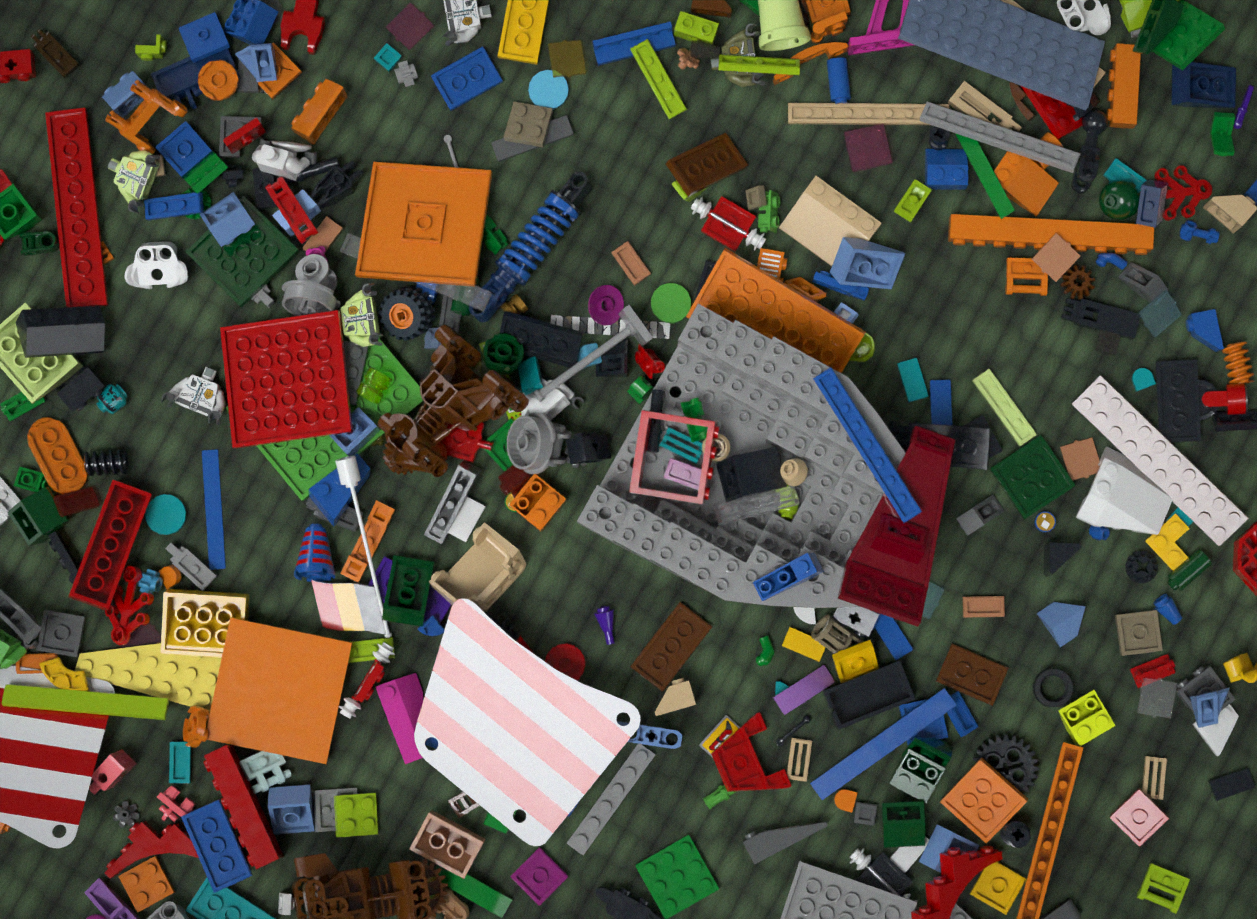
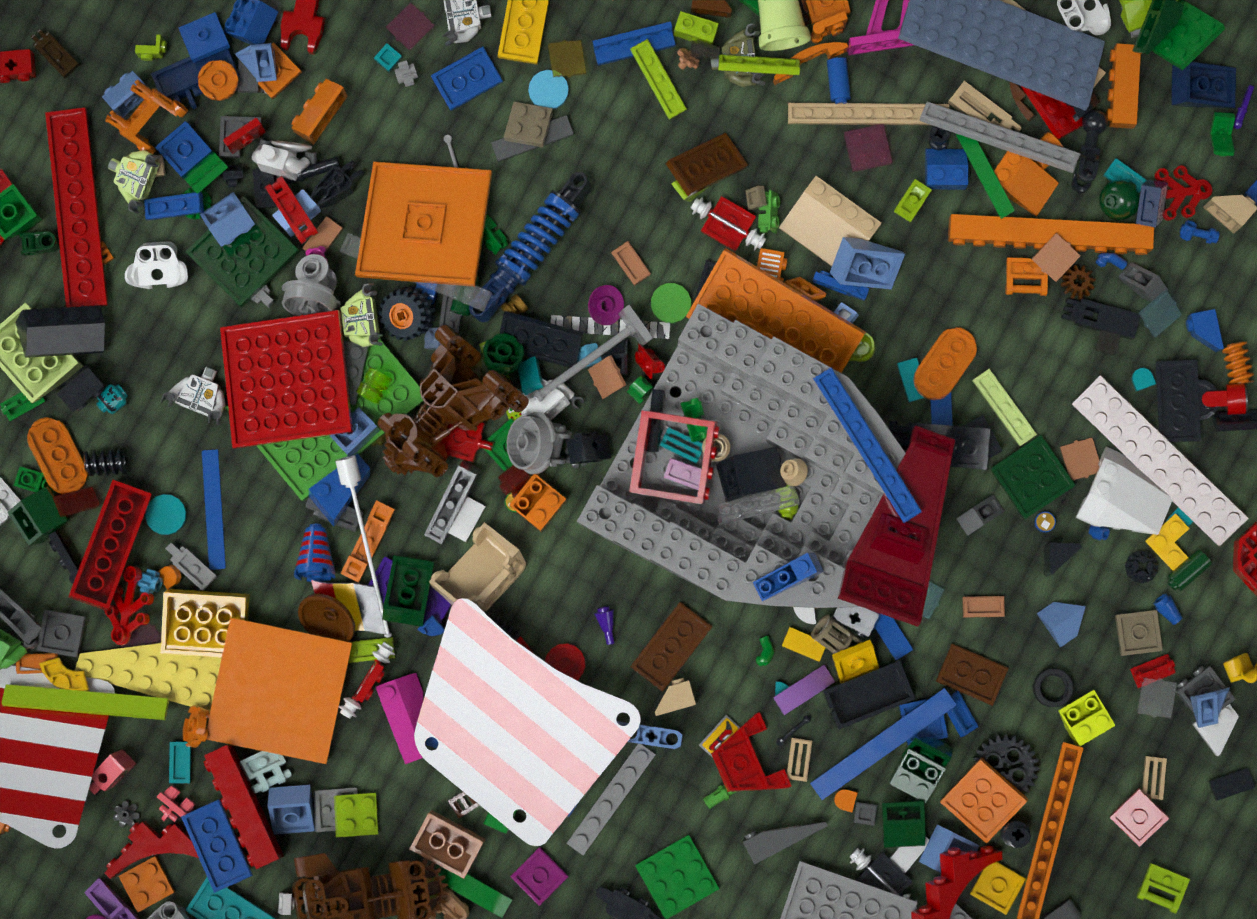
(326, 617): none -> reddish brown dish
(607, 377): none -> nougat piece
(945, 363): none -> orange tile

